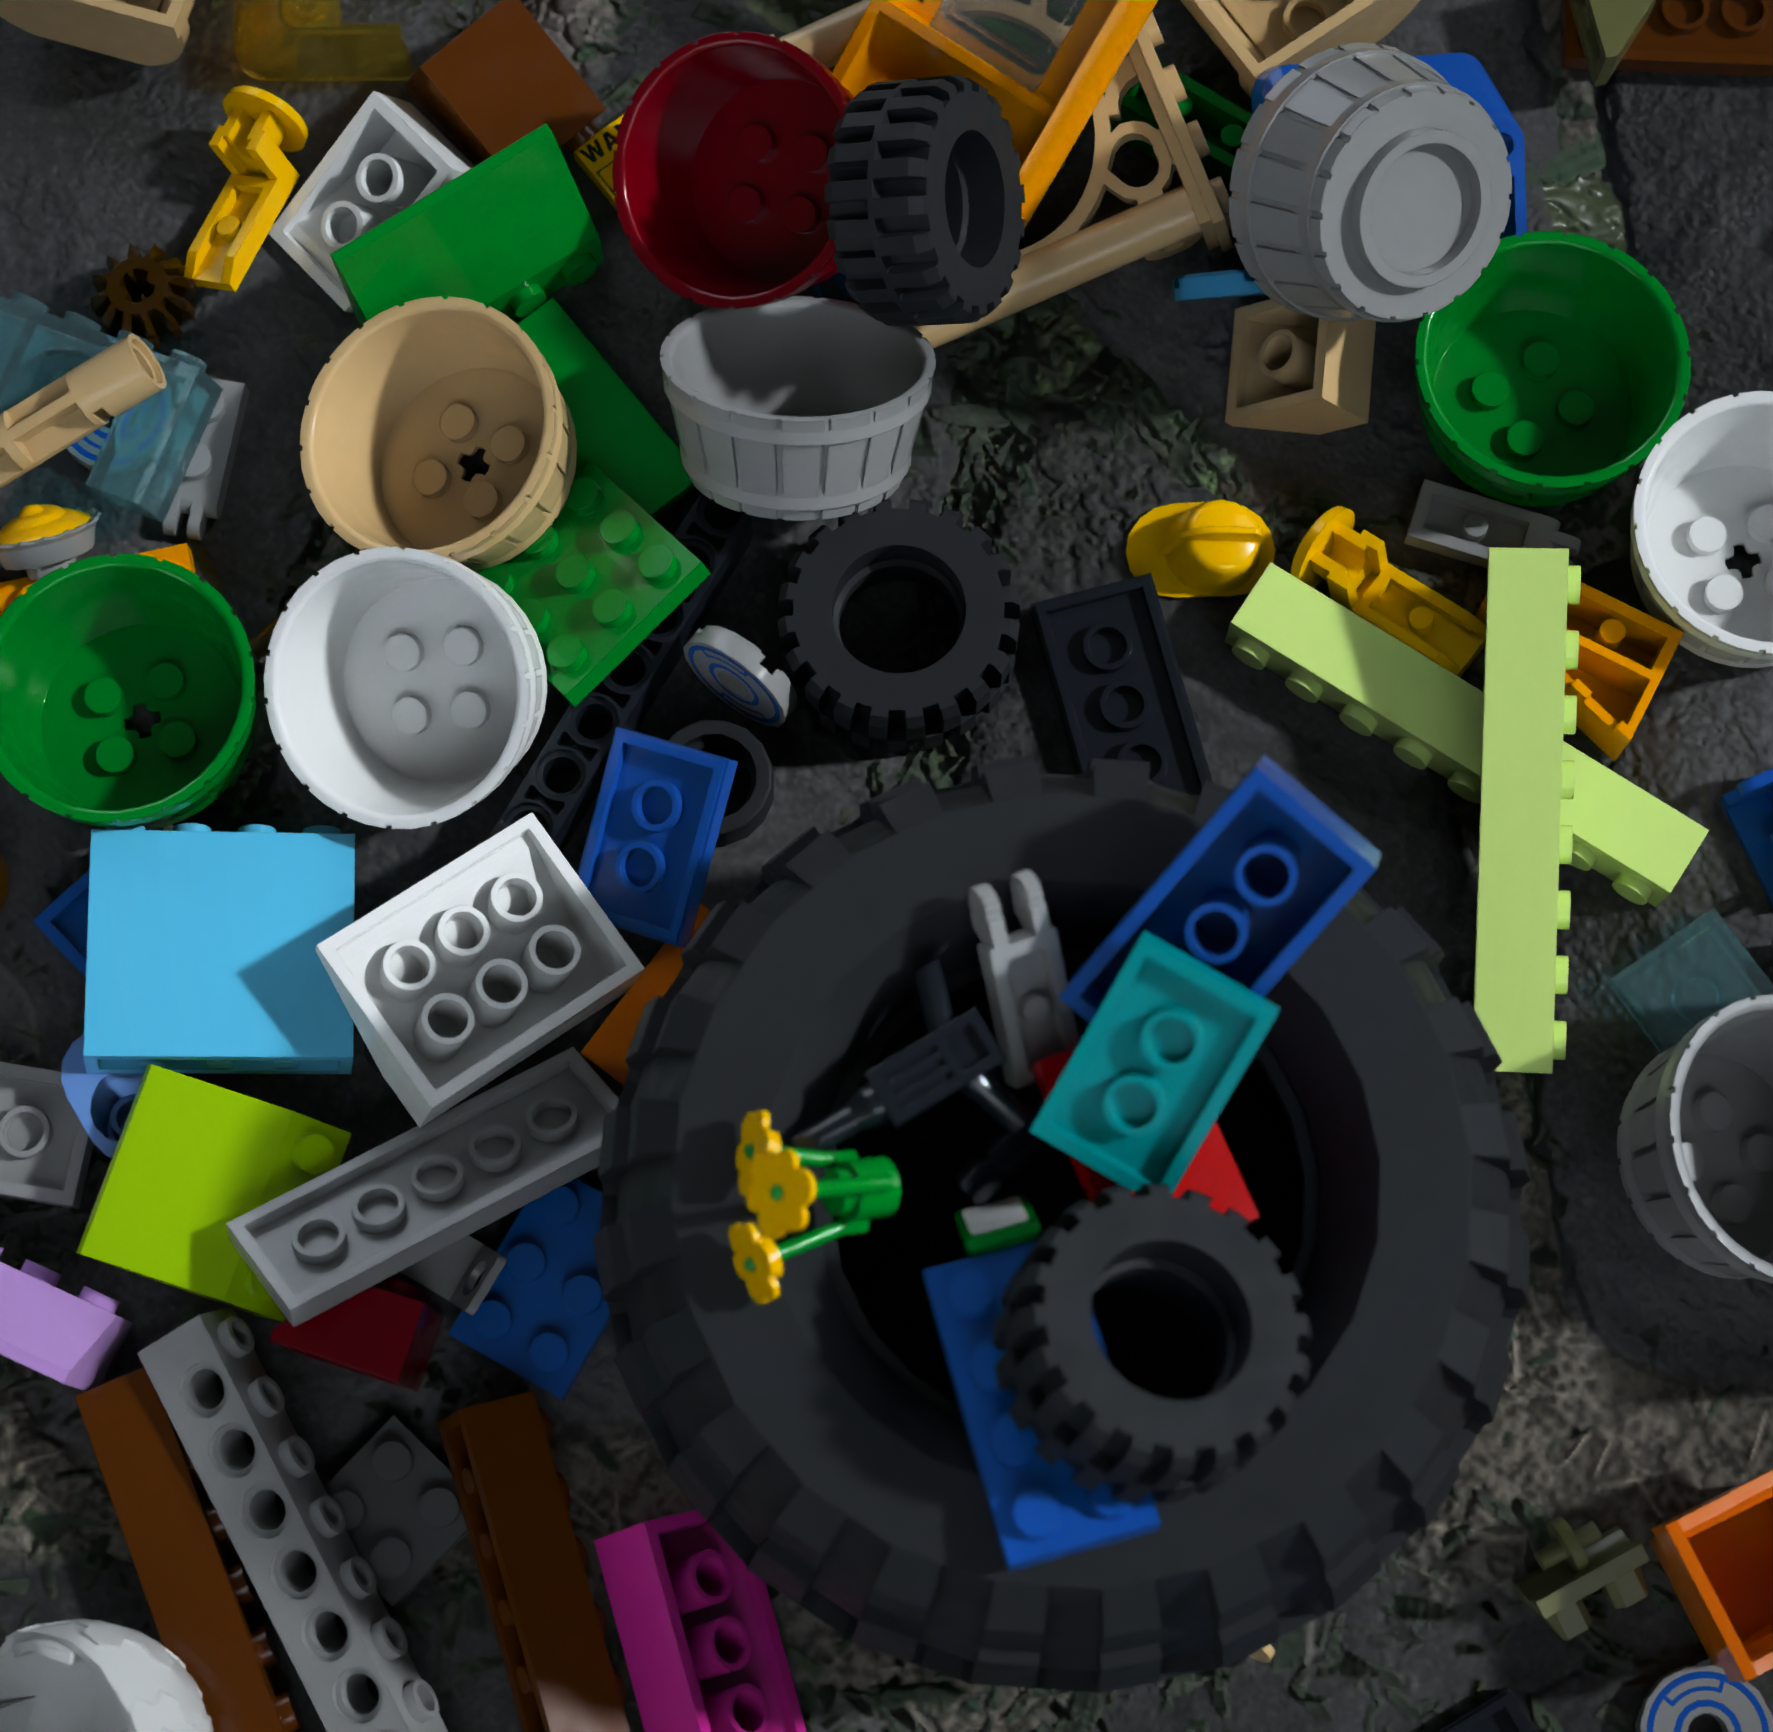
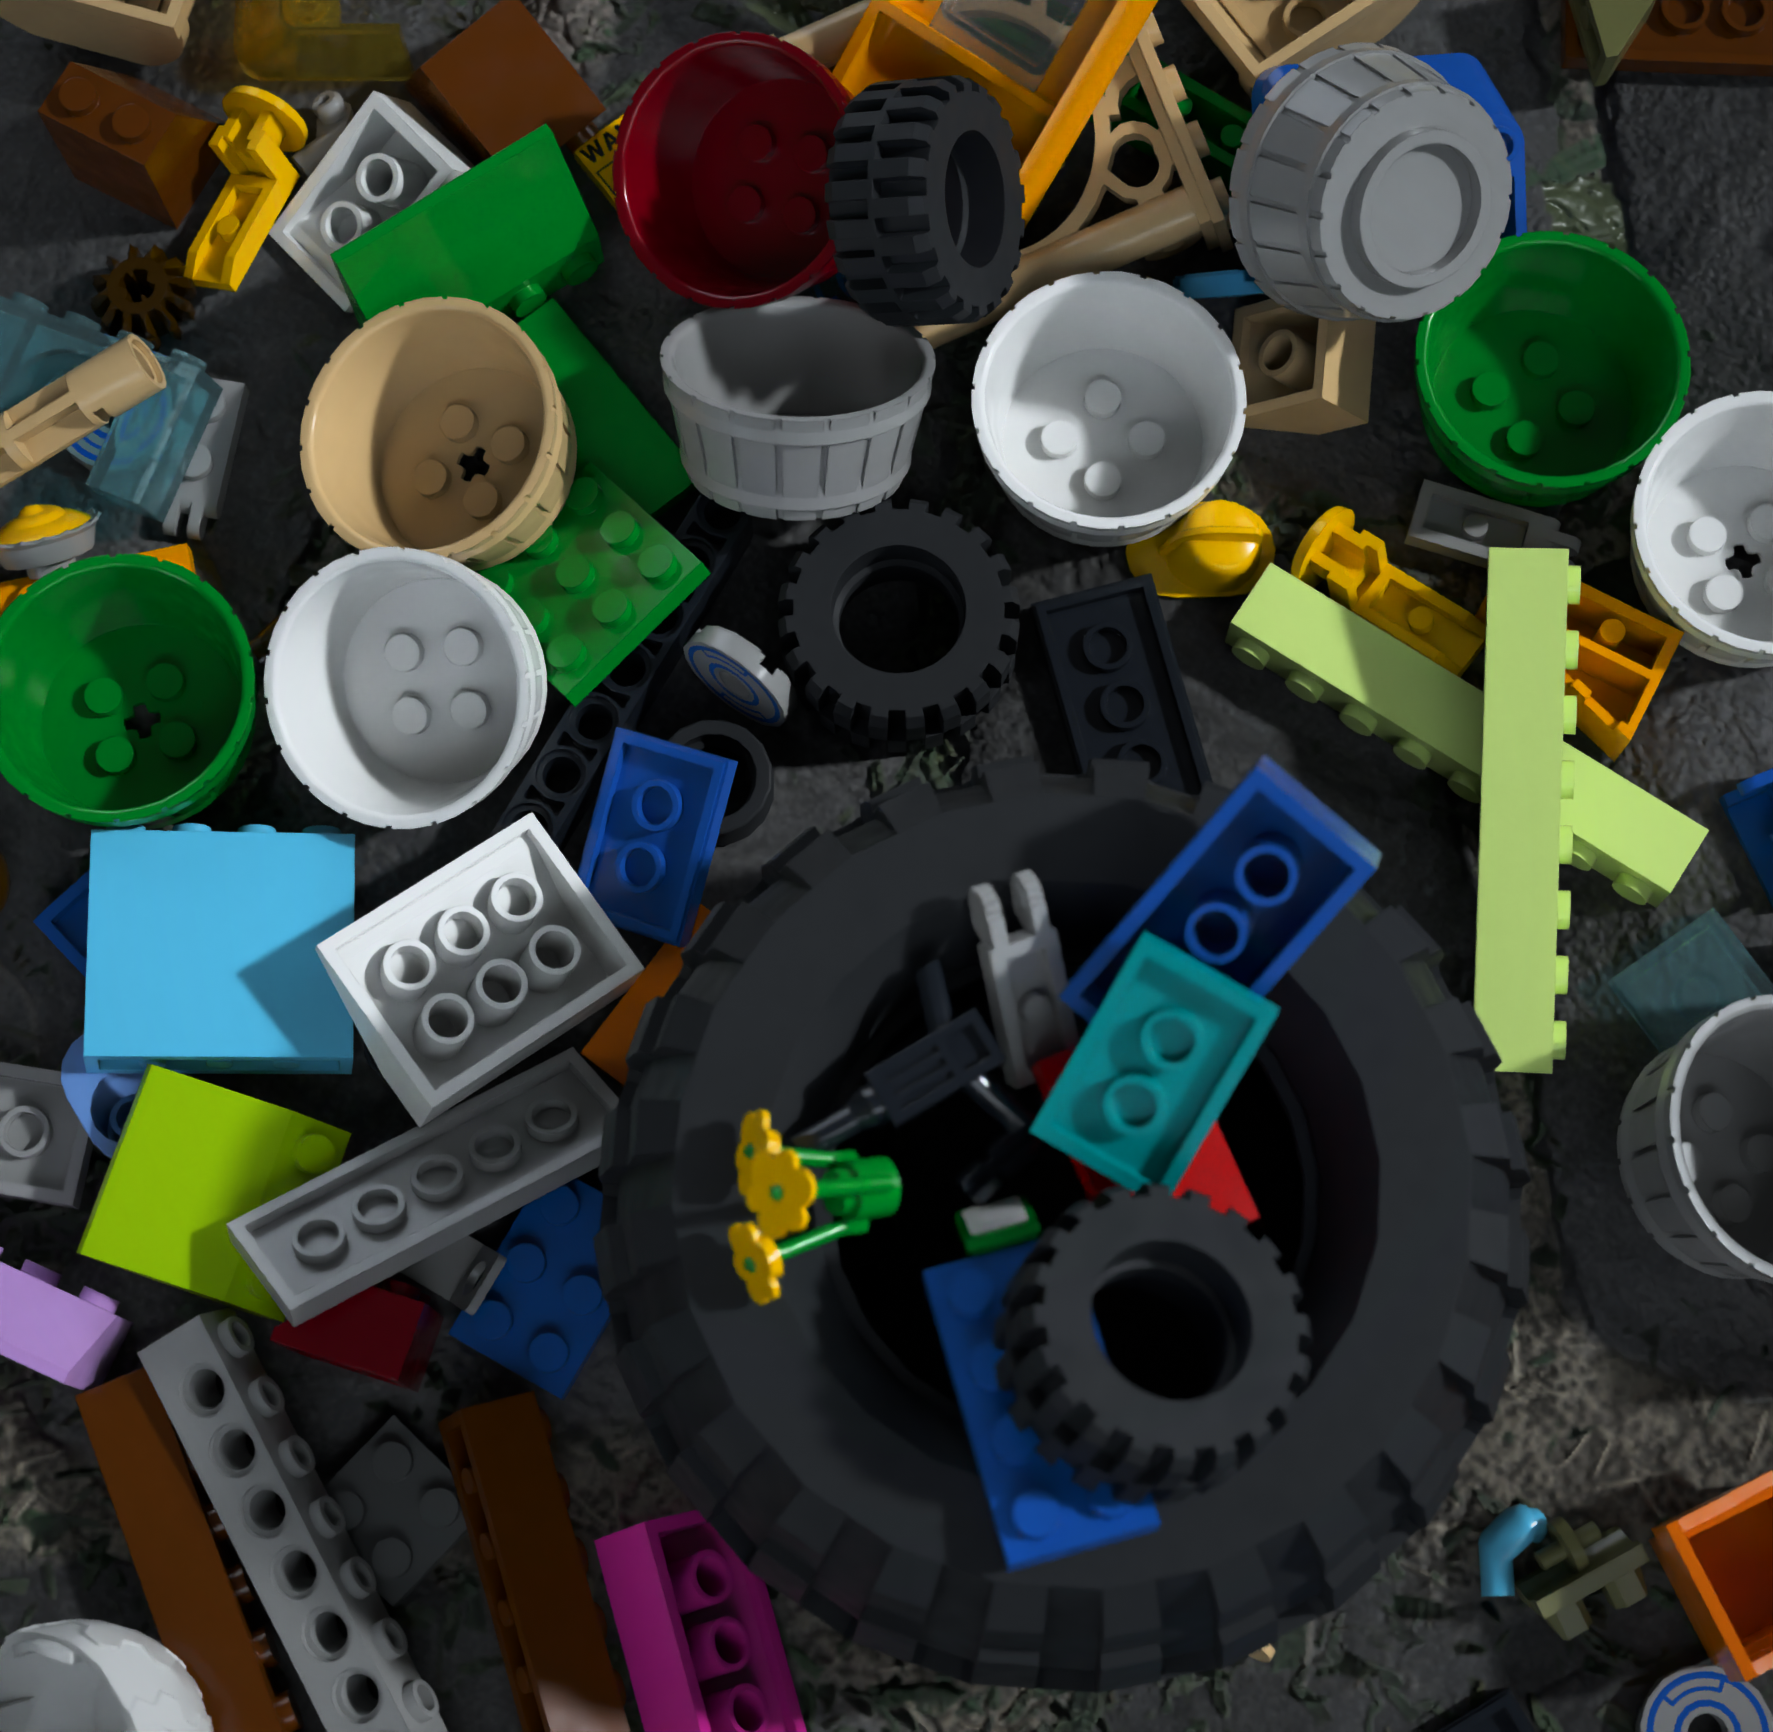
(131, 140): none -> reddish brown slope
(331, 121): none -> light grey arm
(1107, 406): none -> white piece
(1502, 1542): none -> medium azure arm

